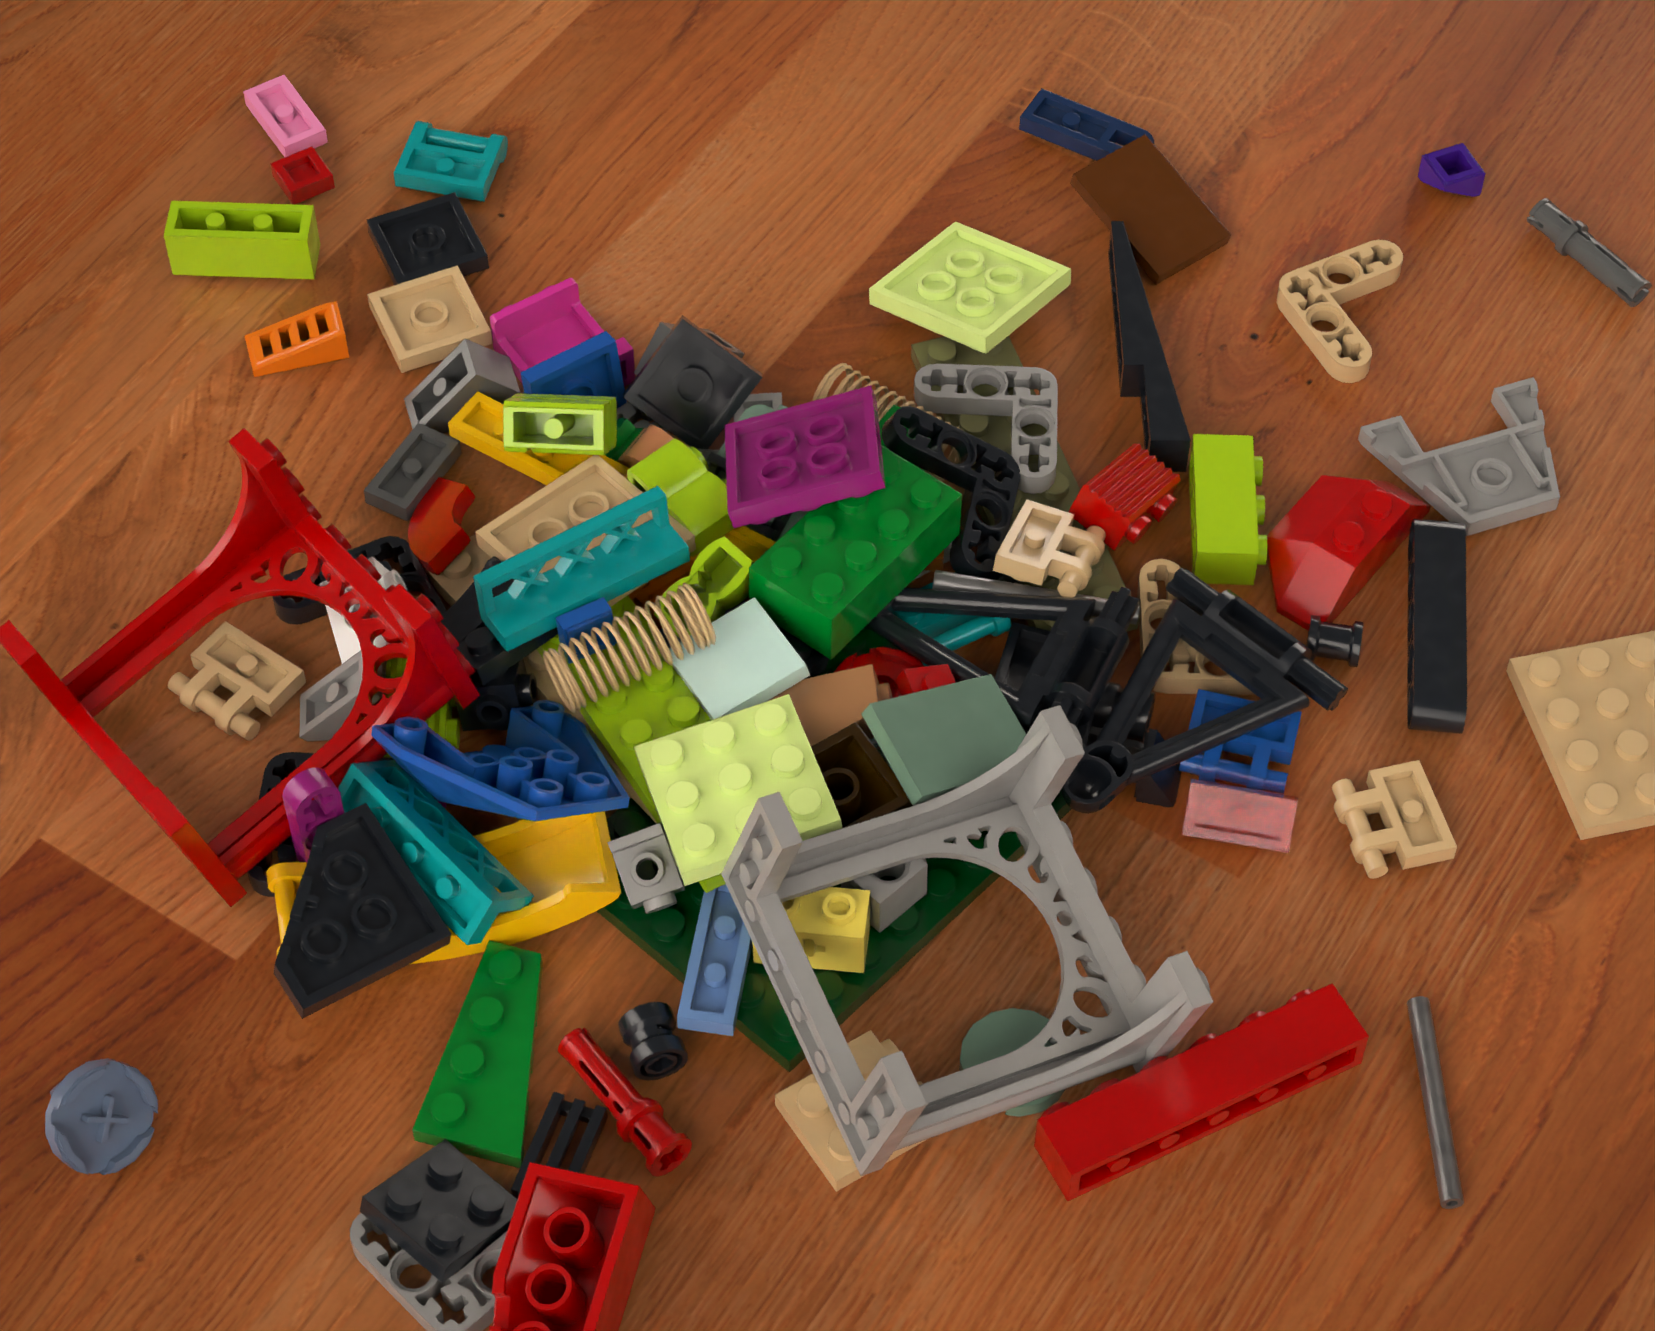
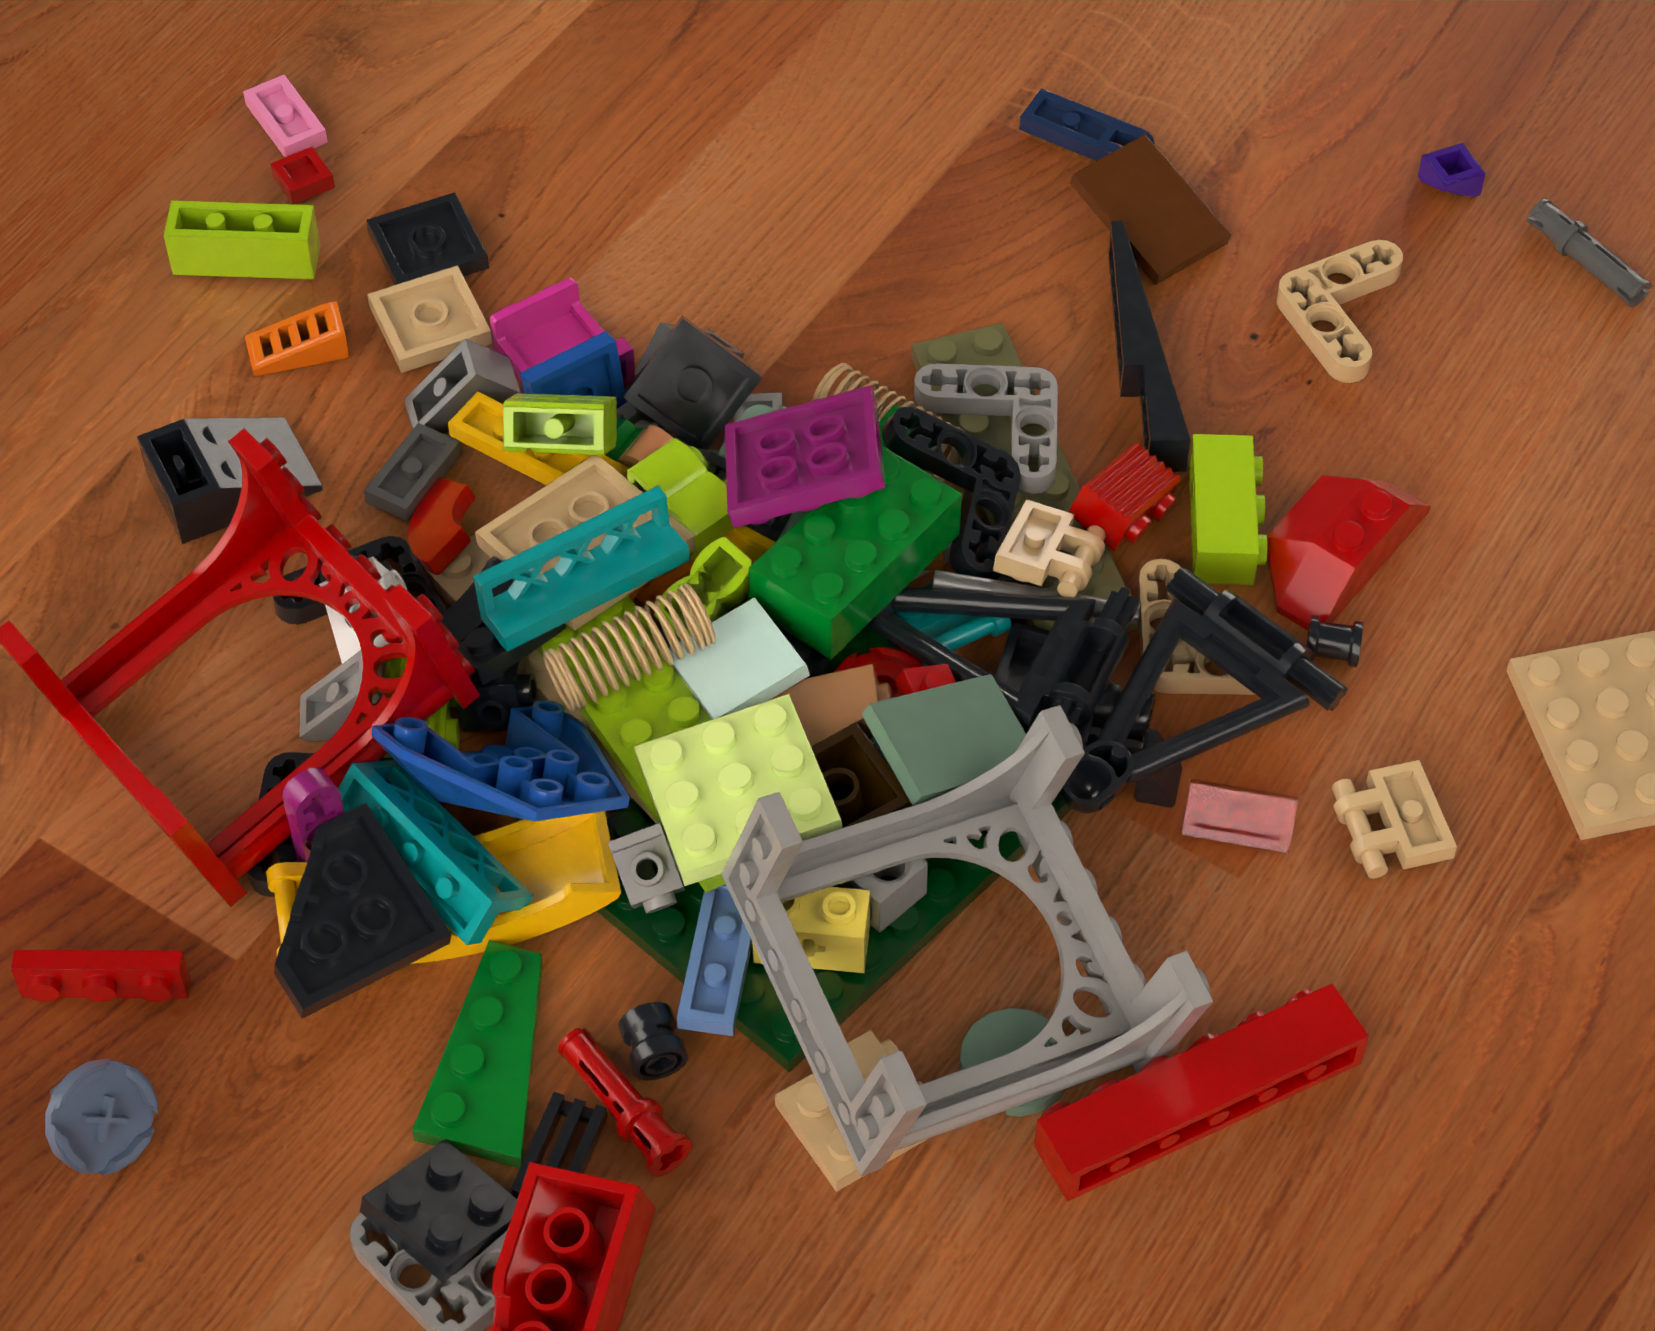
(101, 974): none -> red plate
(202, 475): none -> black slope
(244, 667): tan plate -> none
(450, 162): teal plate -> none
(582, 620): blue tile -> none
(970, 287): yellowish green plate -> none
(1269, 743): blue plate -> none
(1435, 1103): flat silver piece -> none
(1437, 627): black beam -> none
(1482, 478): light grey wing -> none

